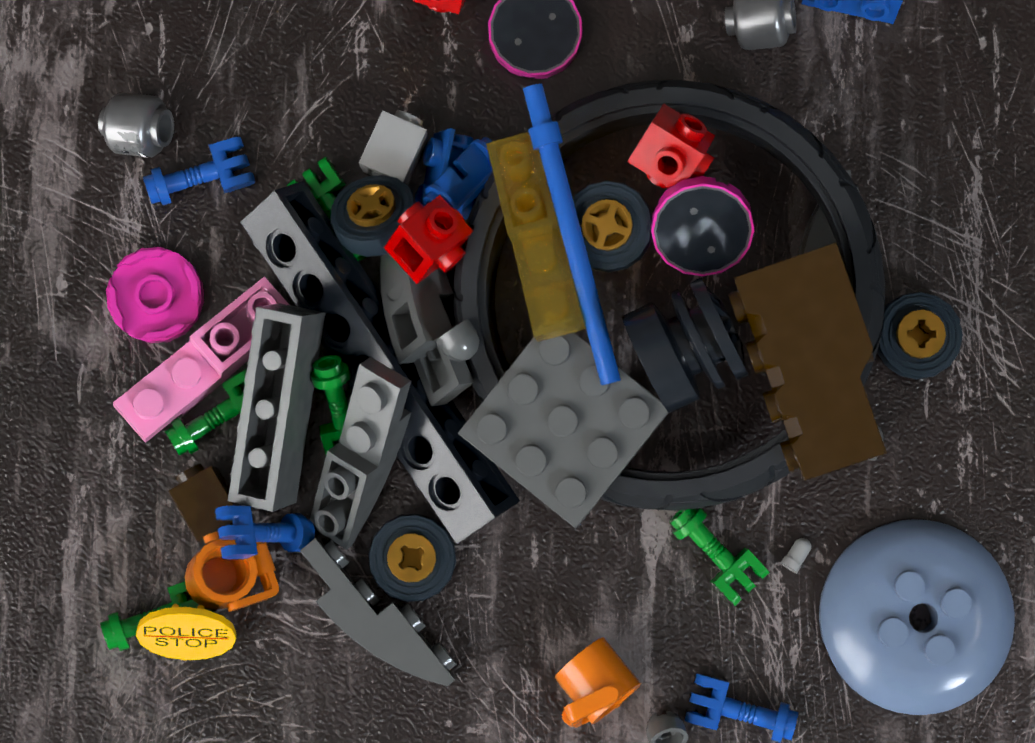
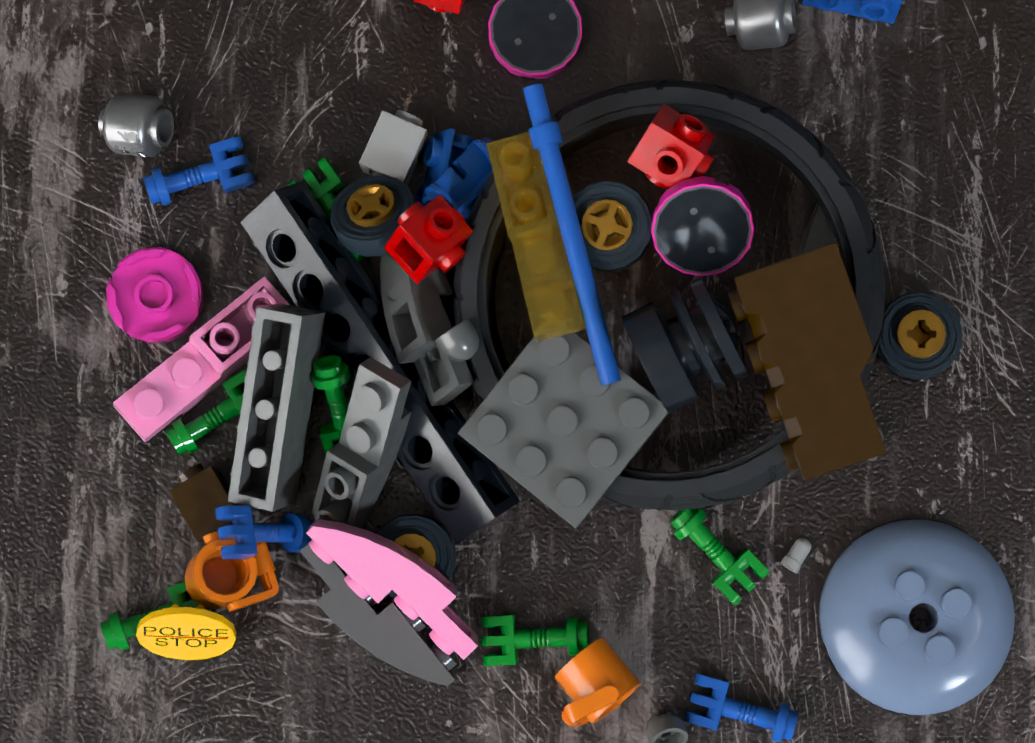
(381, 565): none -> bright pink slope
(573, 636): none -> green hinge

